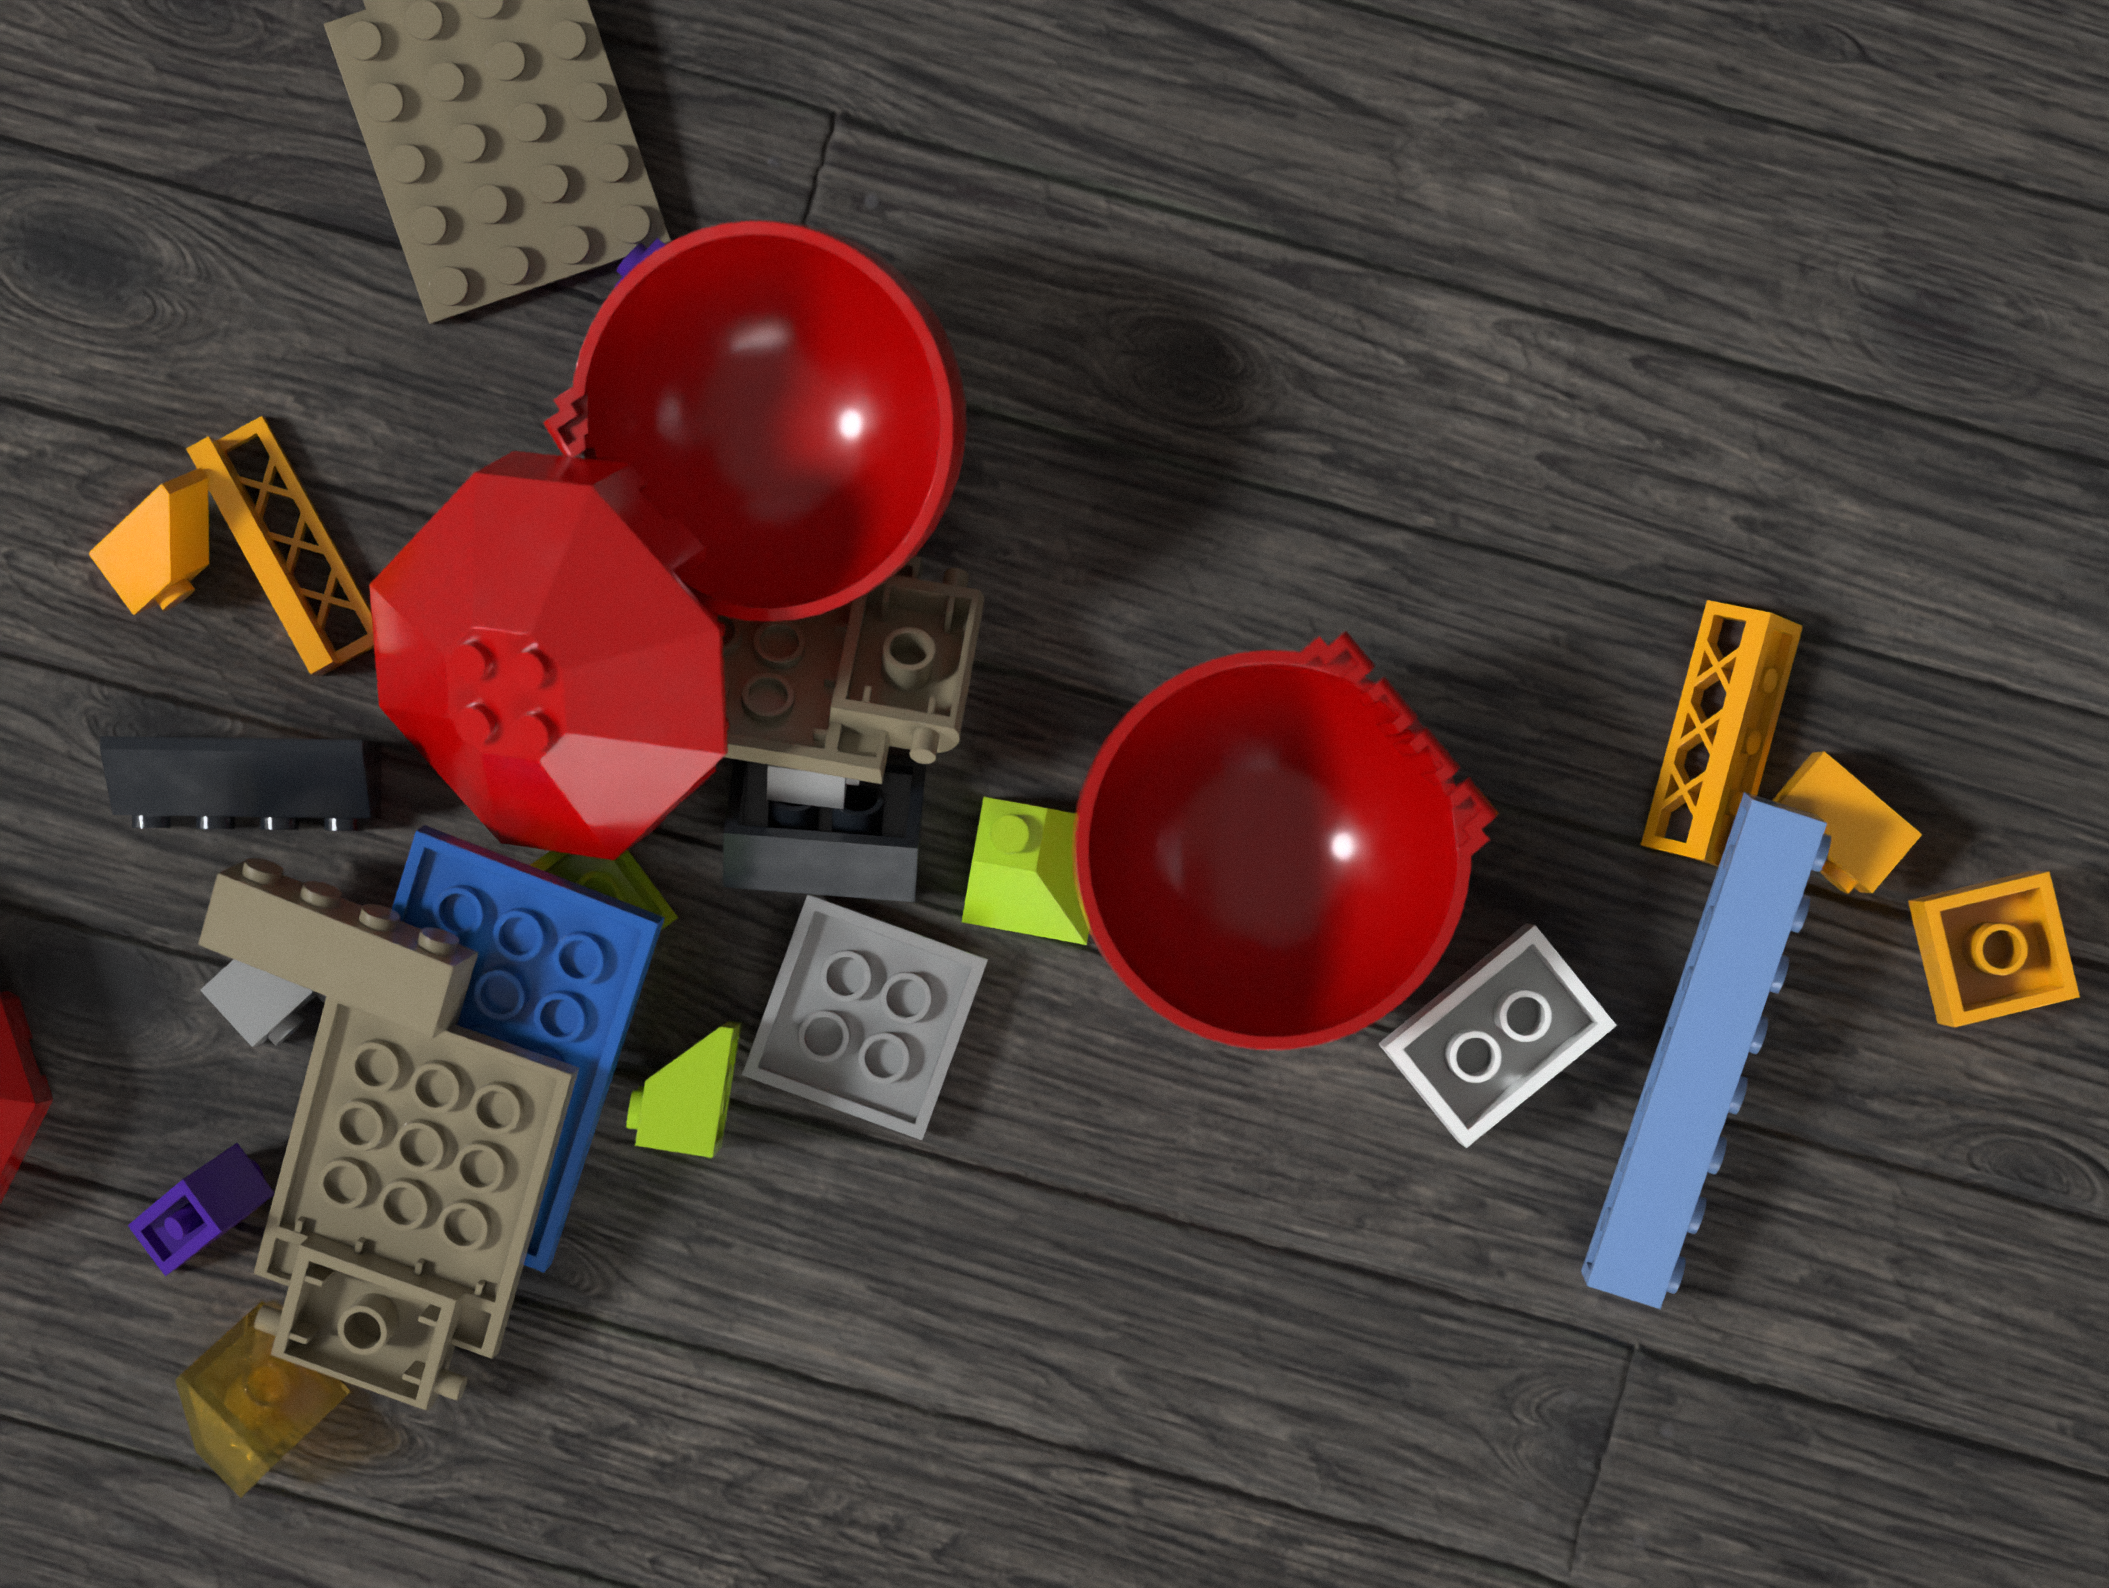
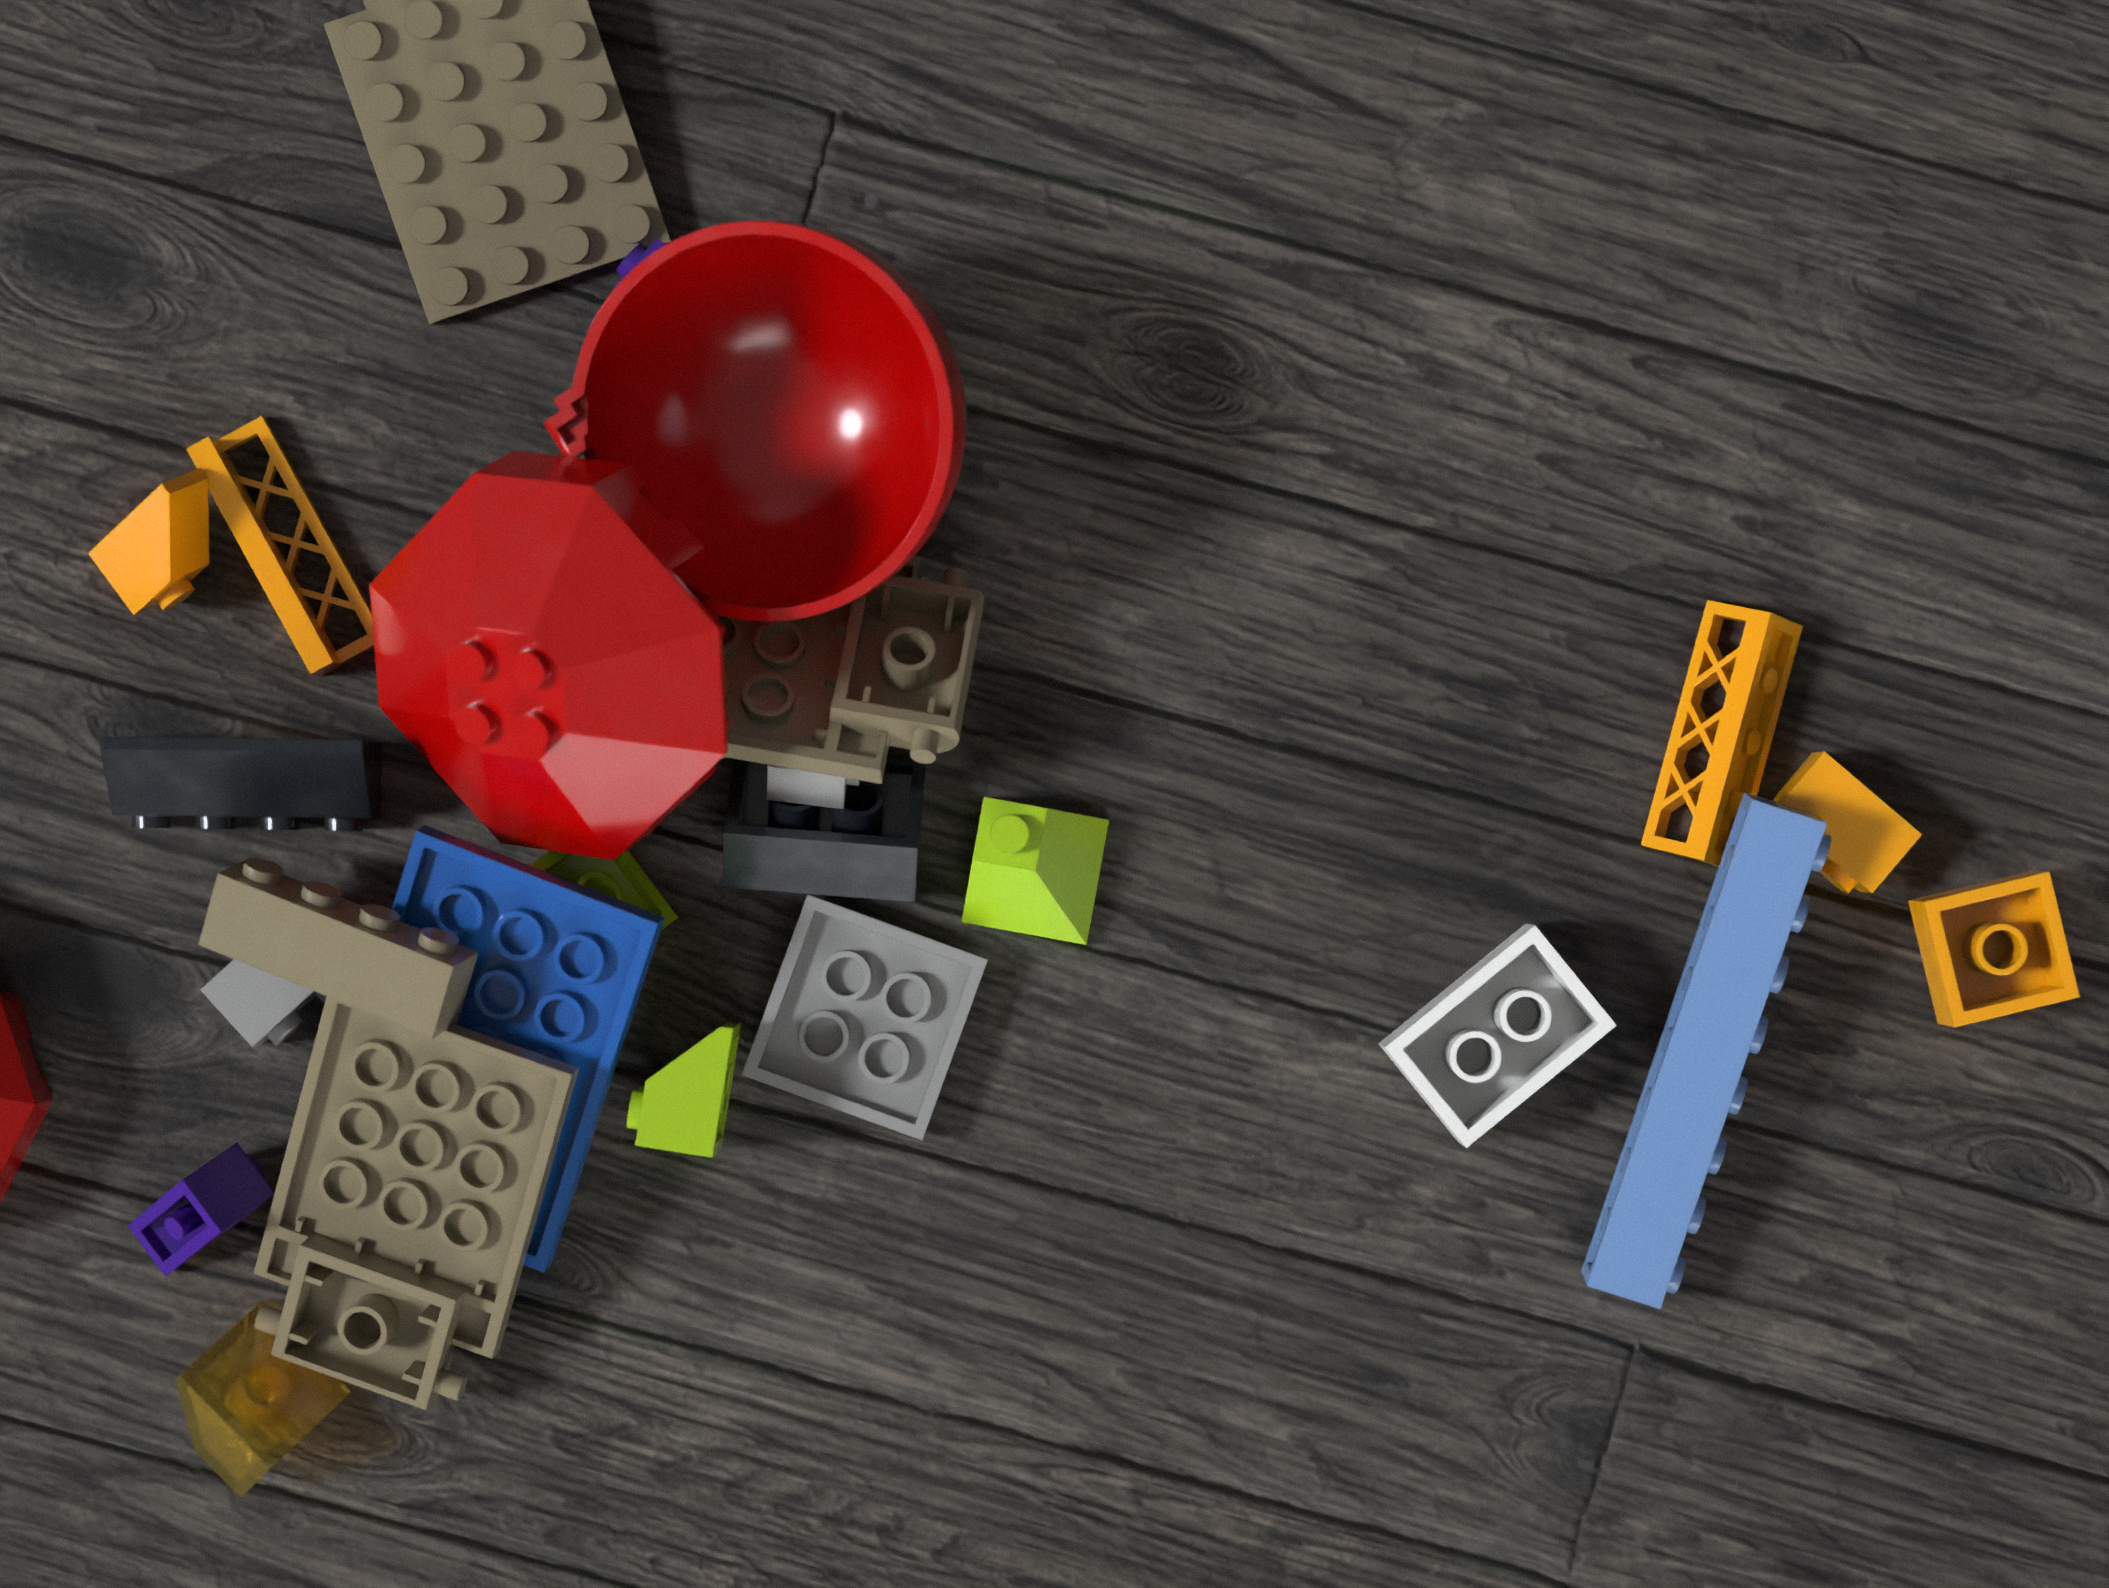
(1274, 847): red windscreen -> none

